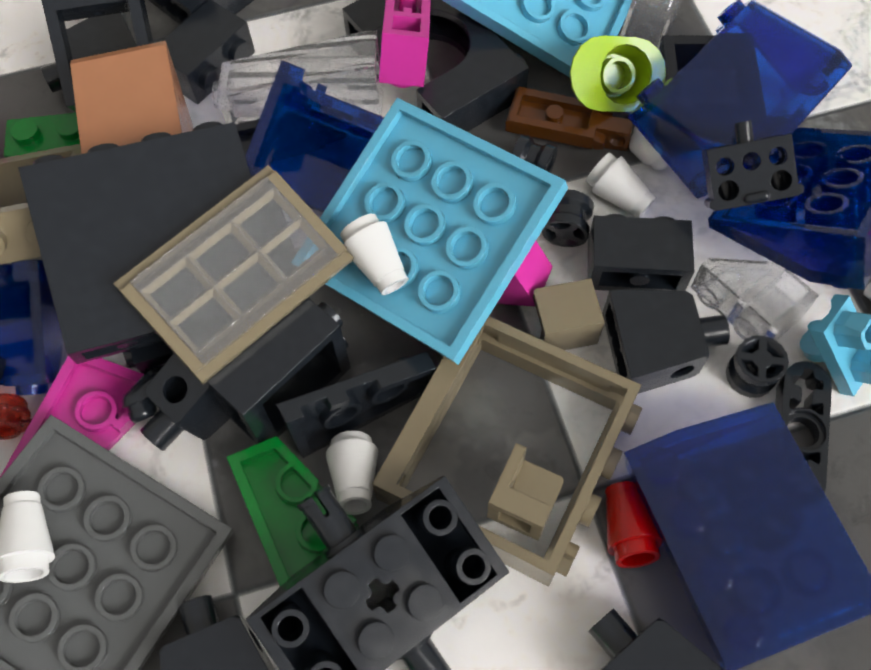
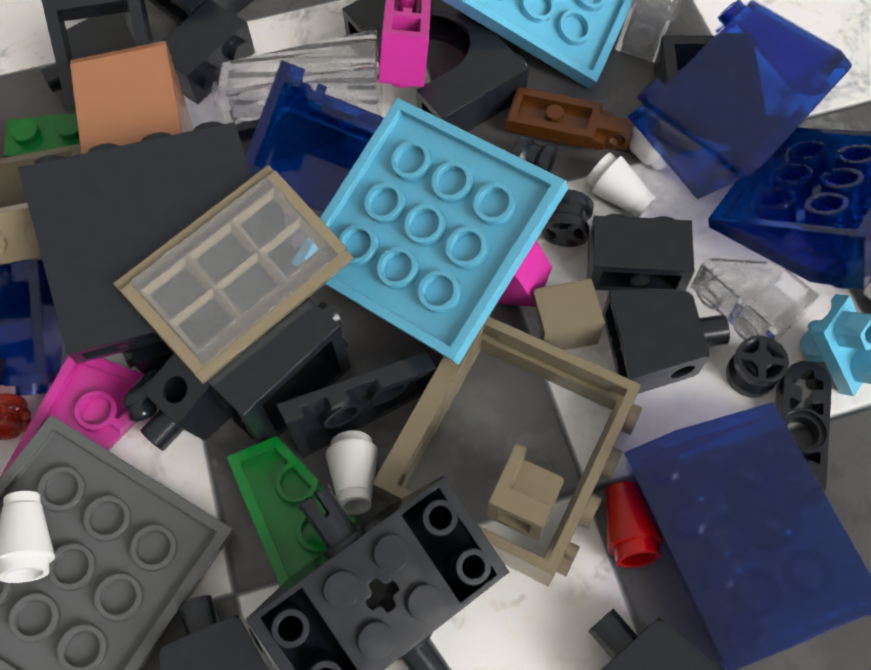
(375, 252): white cone -> none
(613, 71): lime piece -> none
(757, 183): black piece -> none

